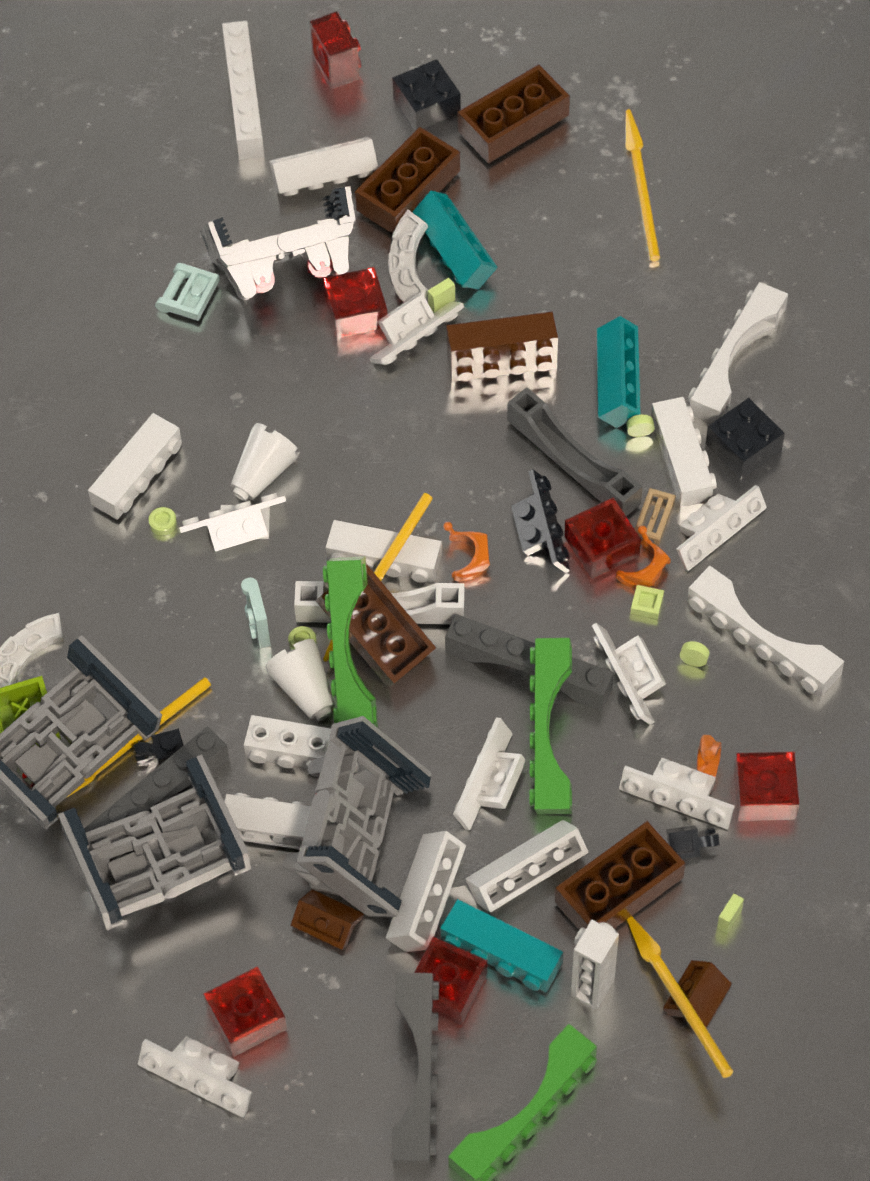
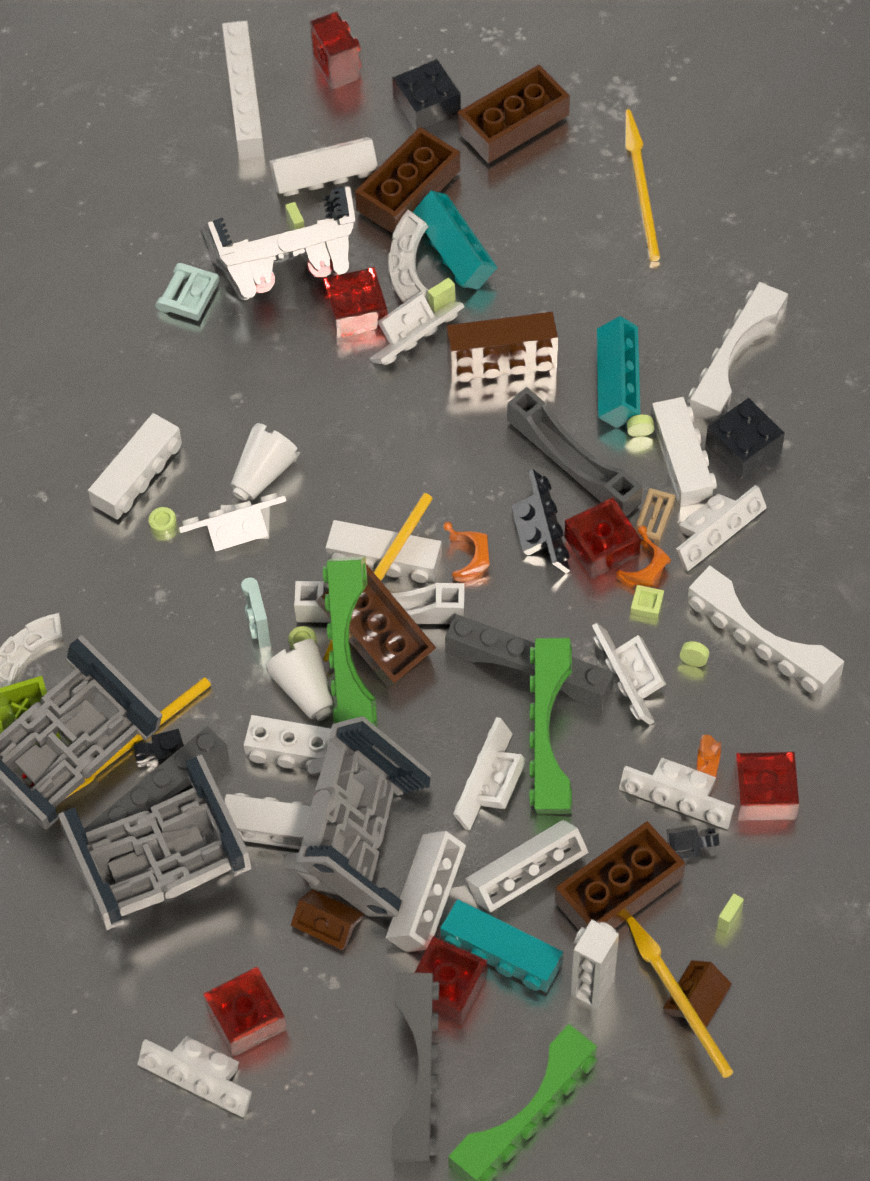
(294, 217): none -> yellowish green tile

